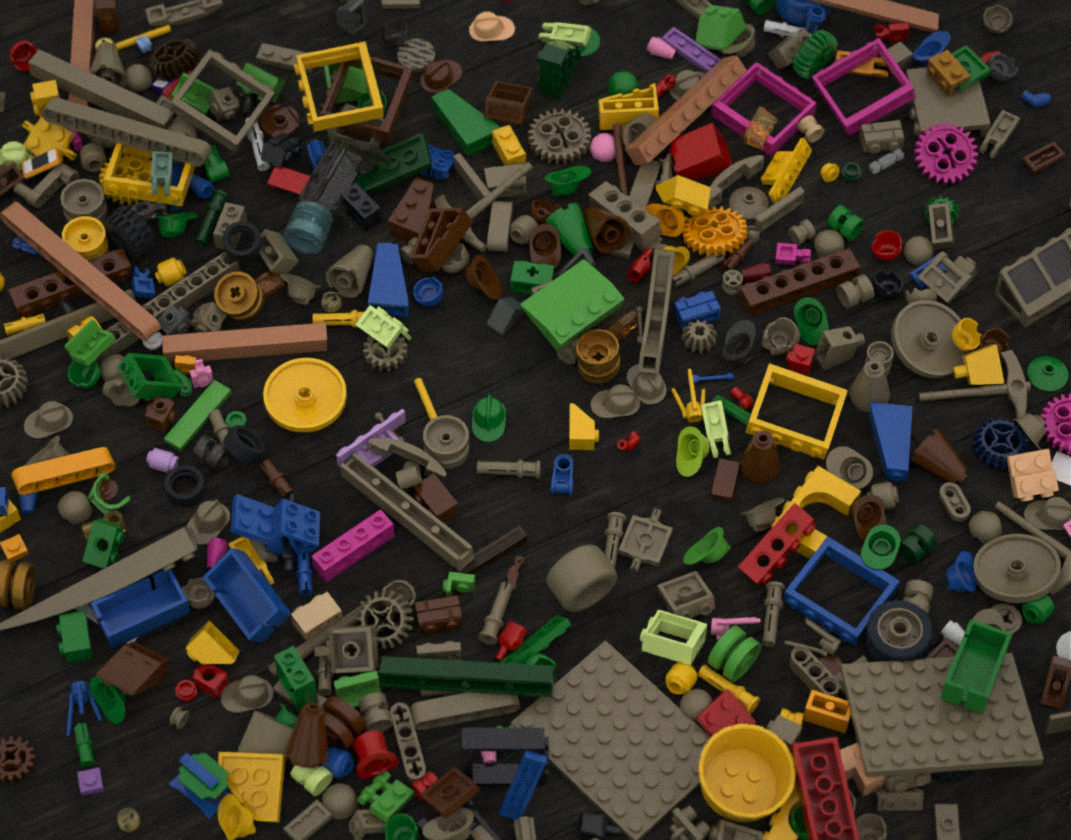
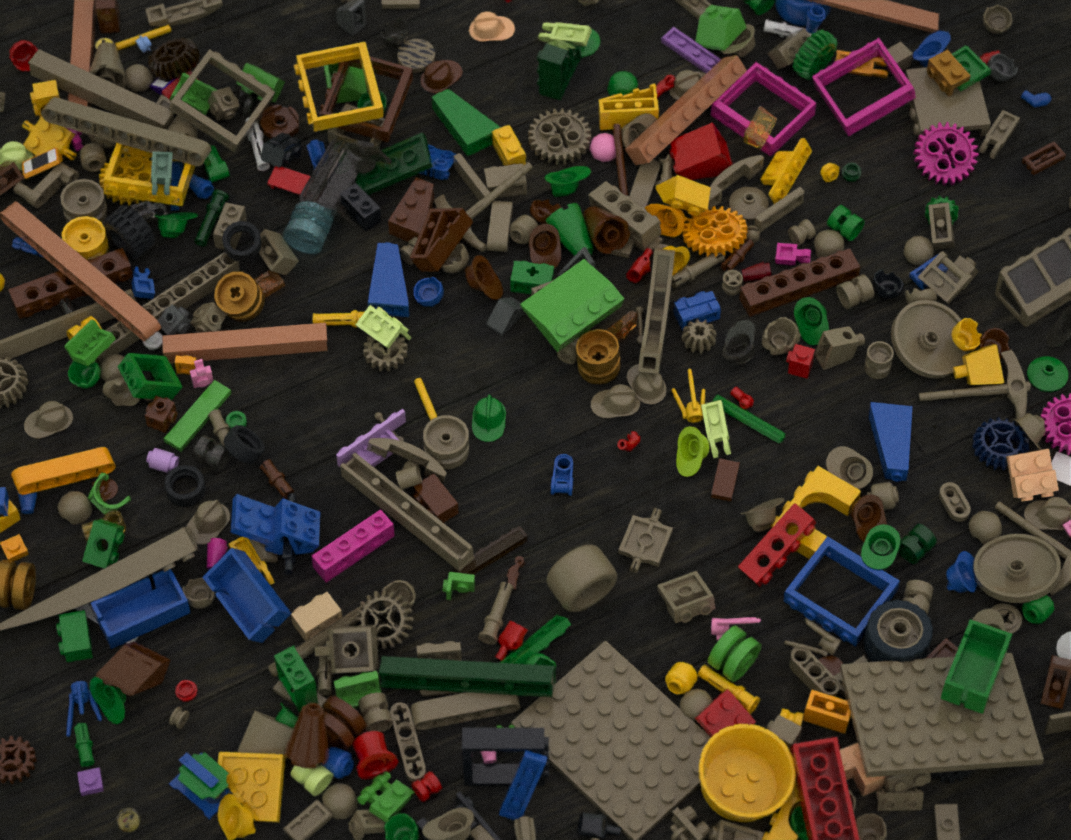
(23, 324): yellow pin -> none
(51, 451): dark tan piece -> none
(170, 272): yellow head -> none
(185, 382): green arm -> none
(211, 646): yellow slope -> none
(216, 685): red brick -> none
(247, 694): dark tan piece -> none
(279, 57): dark tan plate -> none
(299, 288): dark tan piece -> none
(304, 574): blue pin -> none
(305, 395): yellow dish -> none
(331, 301): clear smoke tile -> none
(351, 272): dark tan cone -> none
(438, 614): reddish brown brick -> none
(450, 792): reddish brown plate -> none
(516, 102): reddish brown window -> none
(518, 468): dark tan pin -> none
(581, 430): yellow slope -> none
(614, 534): dark tan pin -> none
(660, 48): bright pink cone -> none
(677, 626): yellowish green window -> none
(708, 549): bright green piece -> none
(729, 376): blue hinge -> none
(760, 459): reddish brown cone -> none
(773, 605): dark tan pin -> none
(806, 386): yellow window -> none
(811, 129): tan wheel -> none
(870, 386): dark tan cone -> none
(881, 136): dark tan brick -> none
(886, 161): light grey axle -> none
(887, 245): red hair -> none
(894, 33): red plate -> none
(940, 458): reddish brown cone -> none
(953, 633): white cone -> none

